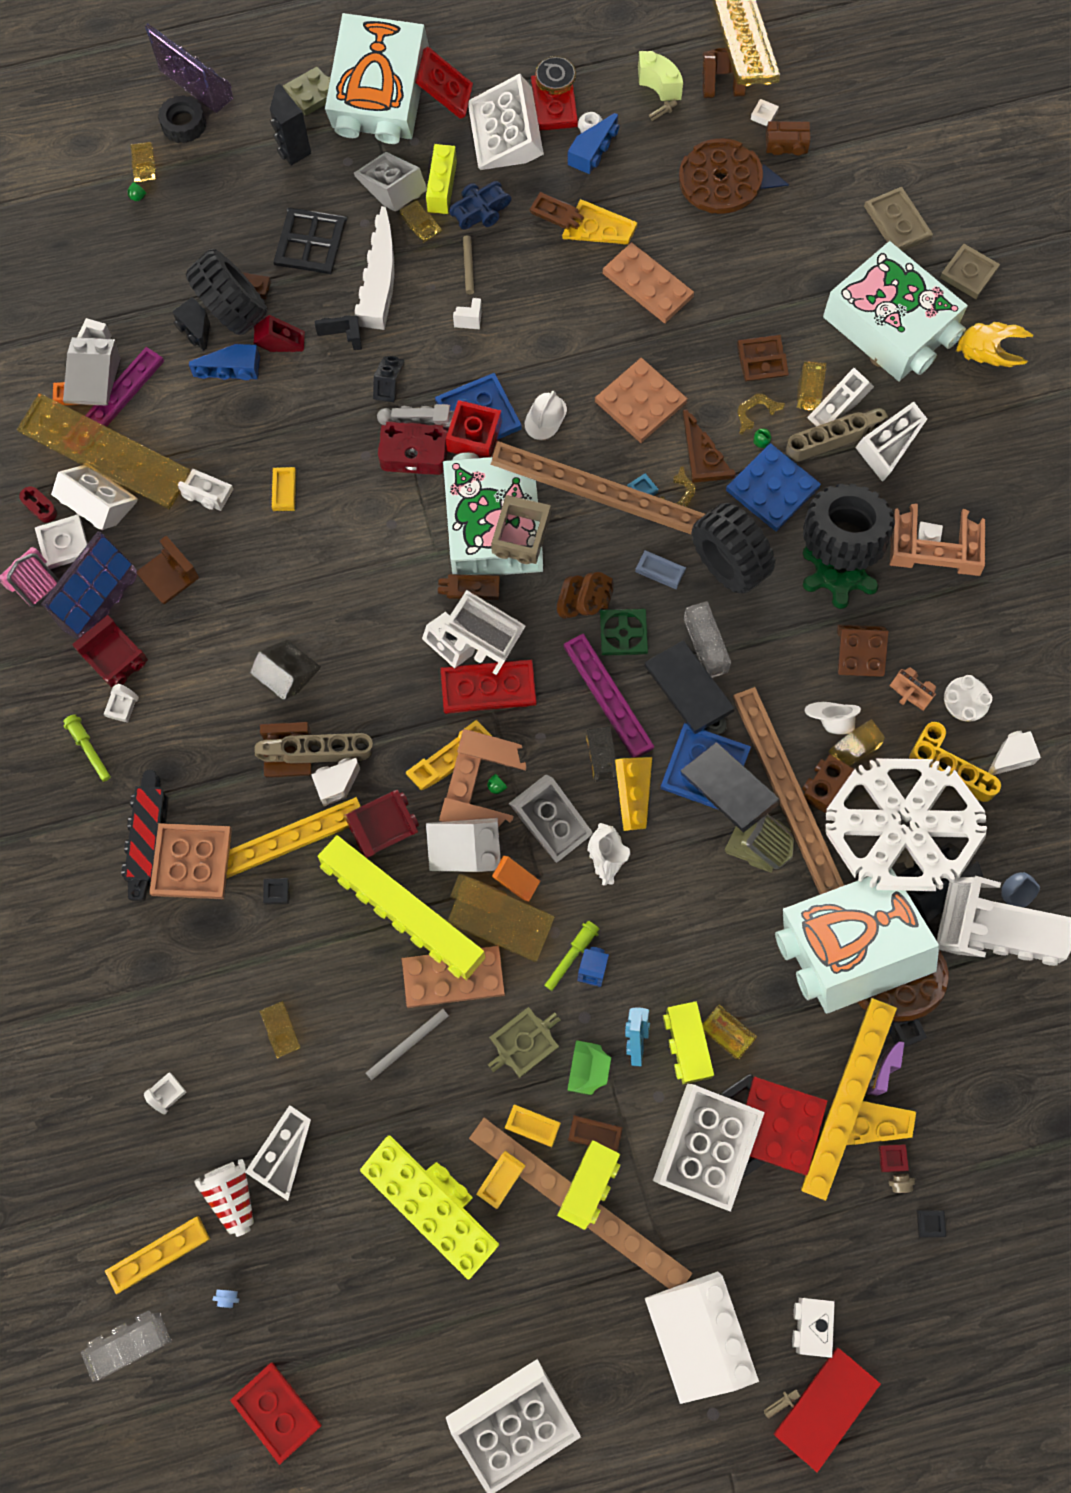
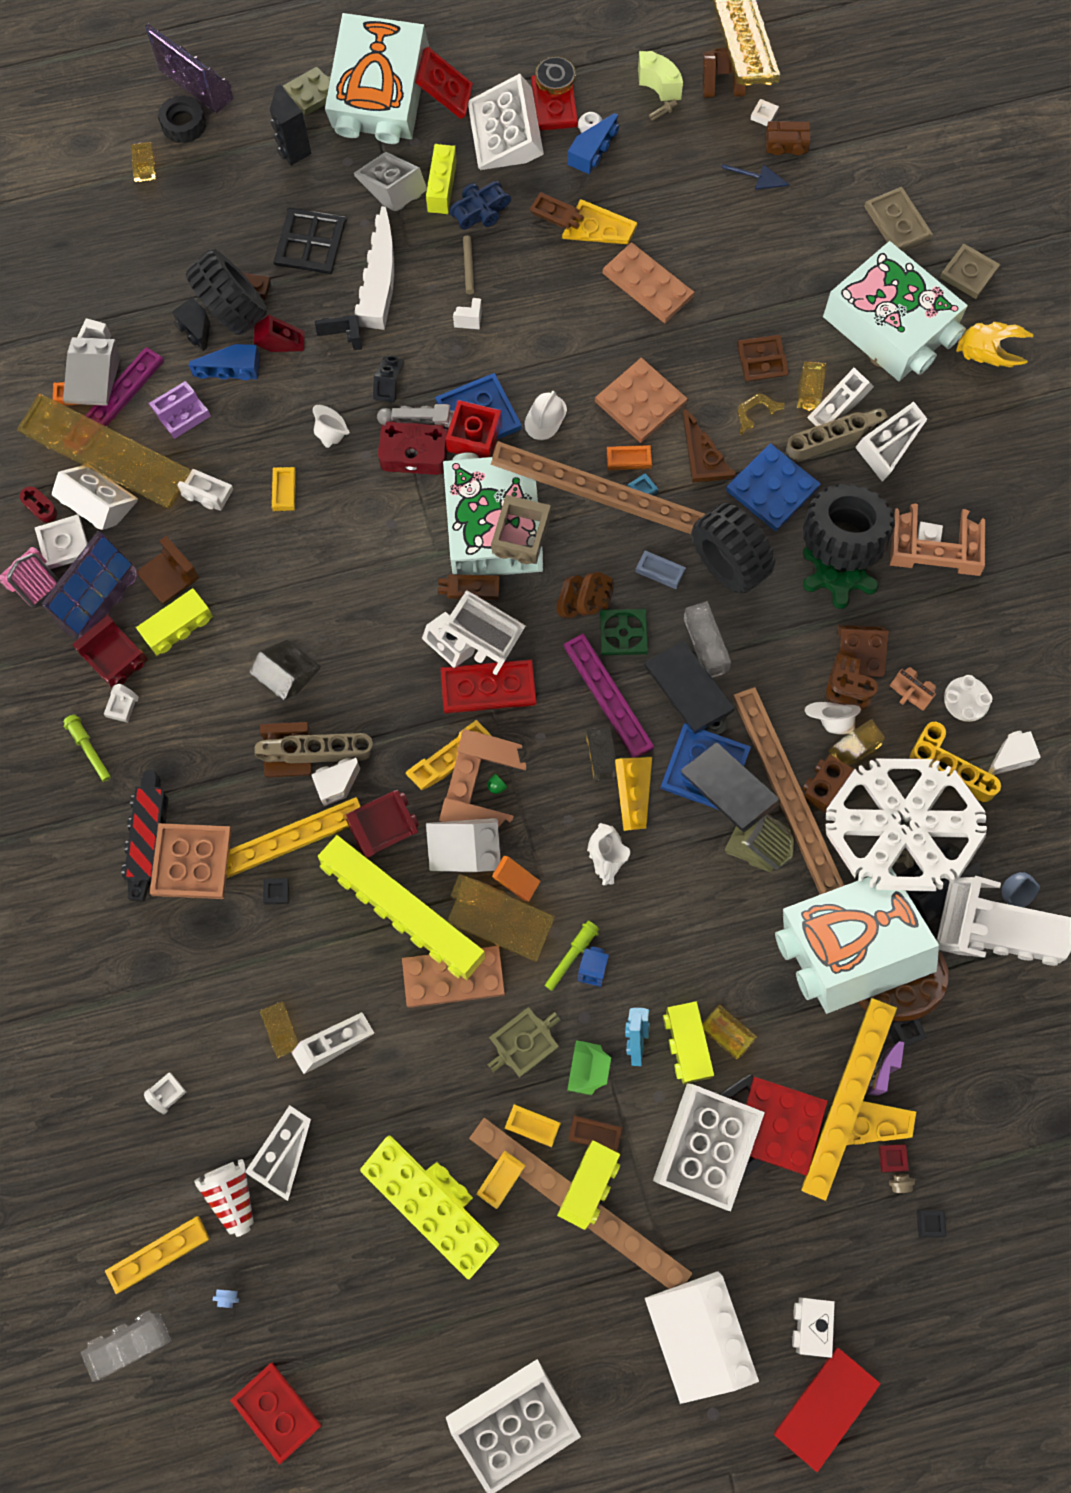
(135, 192): green hinge -> none
(175, 622): none -> neon yellow brick
(179, 409): none -> medium lavender slope
(328, 425): none -> white piece
(331, 1042): none -> white slope
(407, 1044): light grey bar -> none
(419, 221): clear yellow slope -> none
(551, 818): light grey slope -> none
(629, 457): none -> orange tile
(690, 492): clear yellow helmet -> none
(711, 193): reddish brown plate -> none
(760, 439): green hinge -> none
(781, 1404): dark tan piece -> none
(845, 681): none -> reddish brown piece

